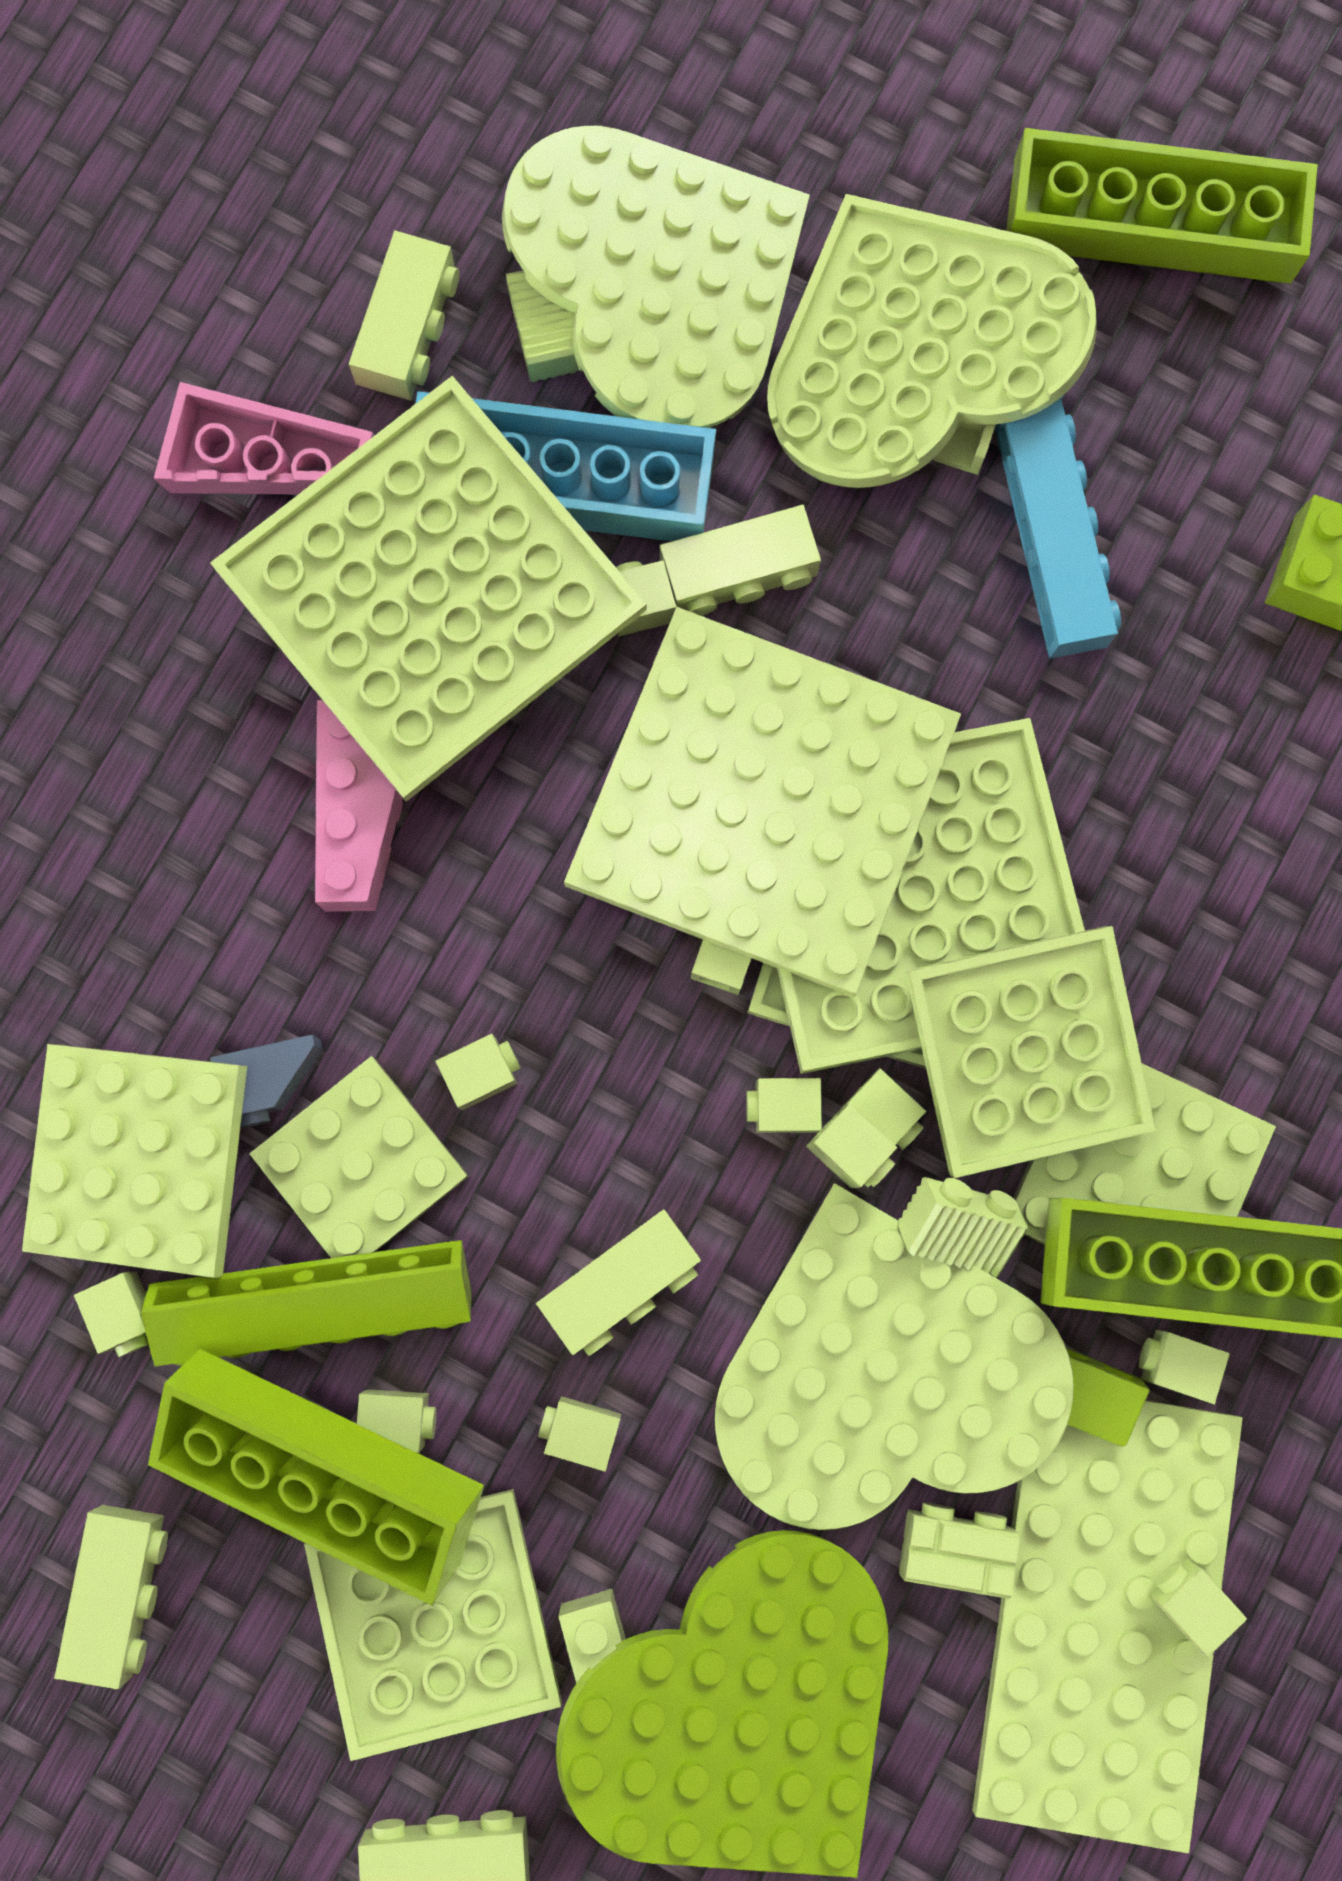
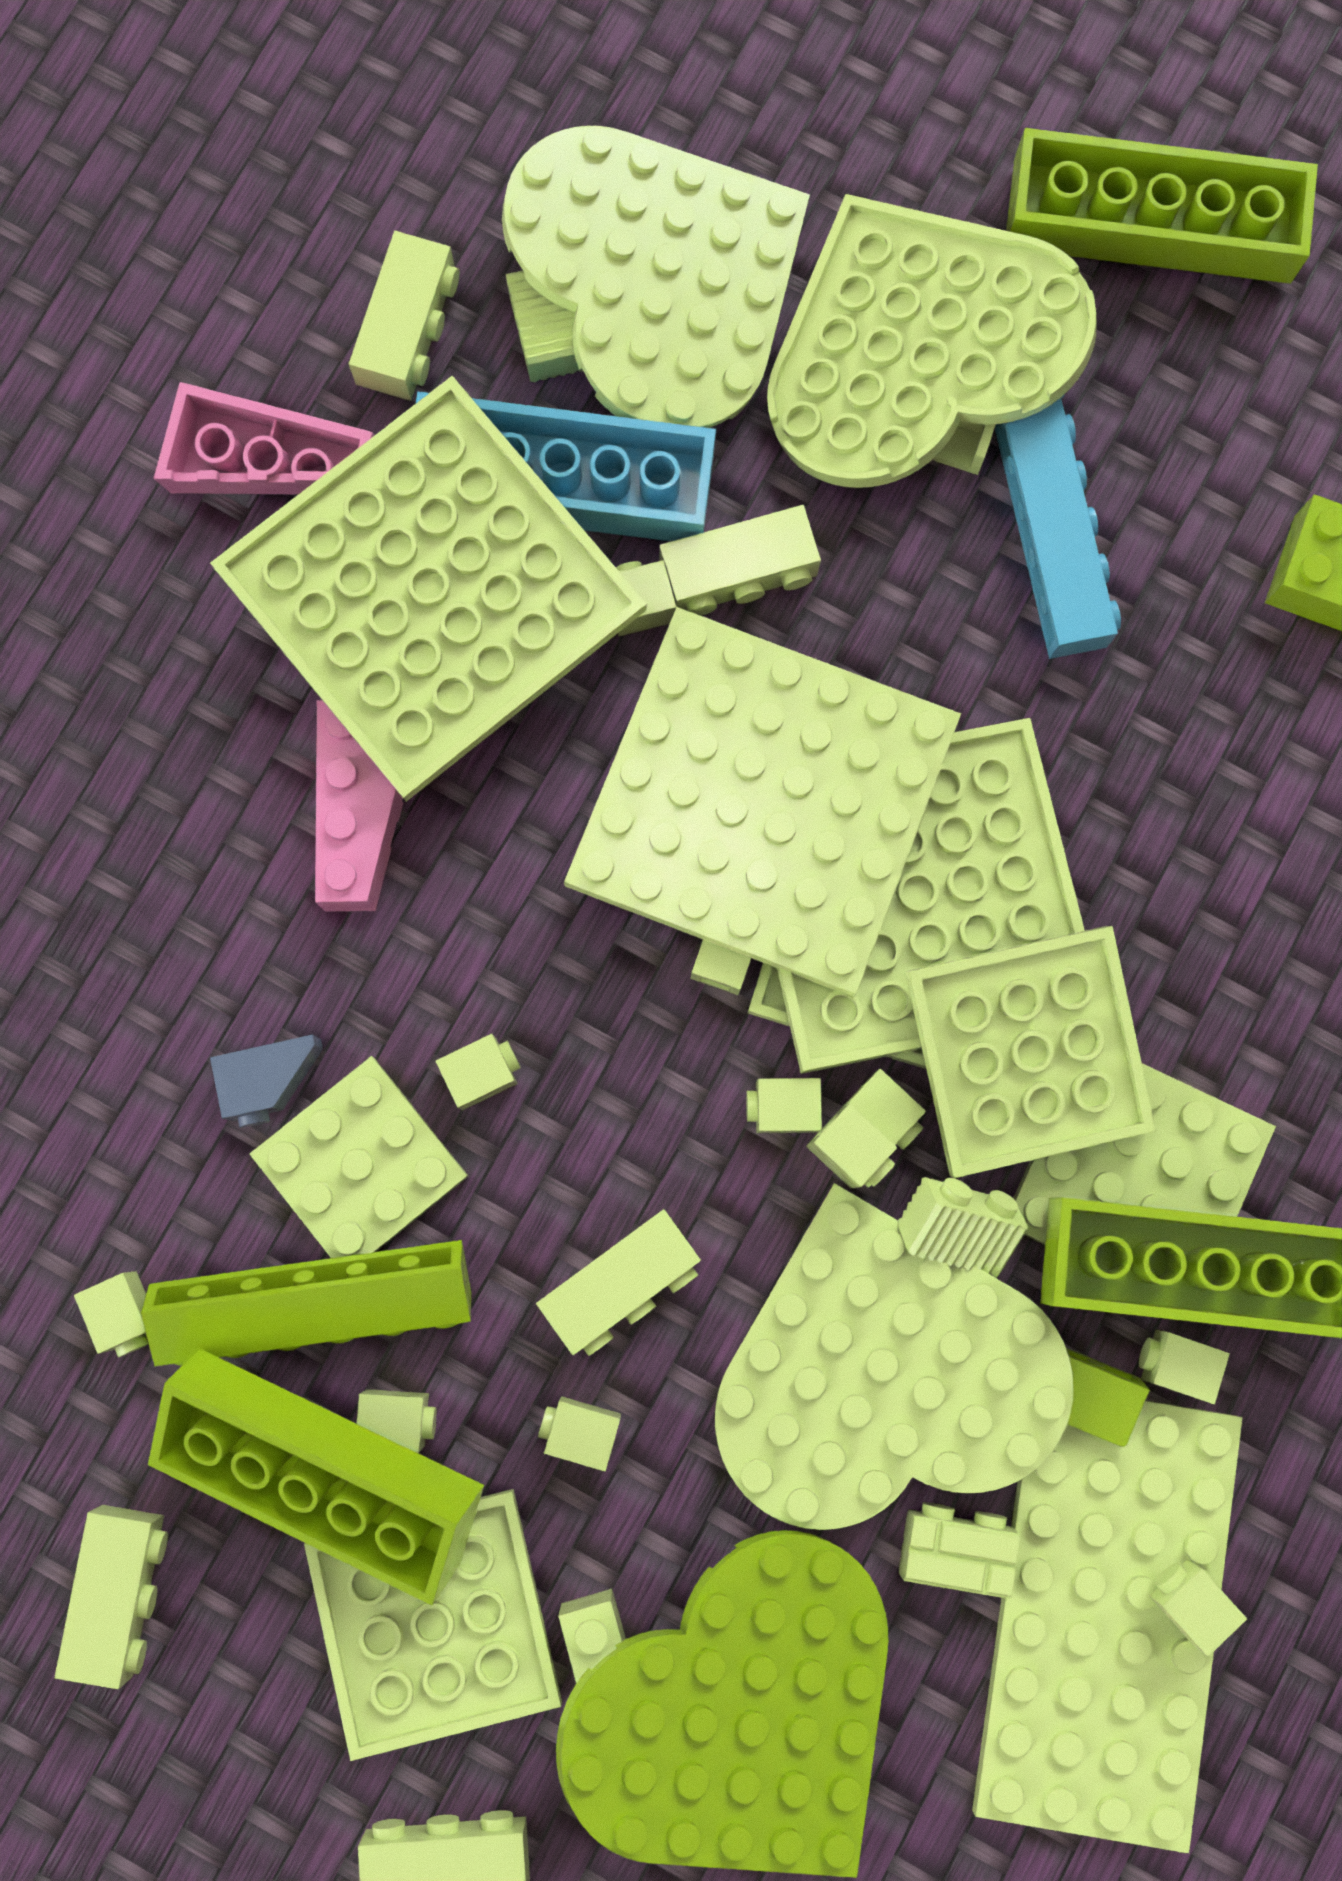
(135, 1160): yellowish green plate -> none

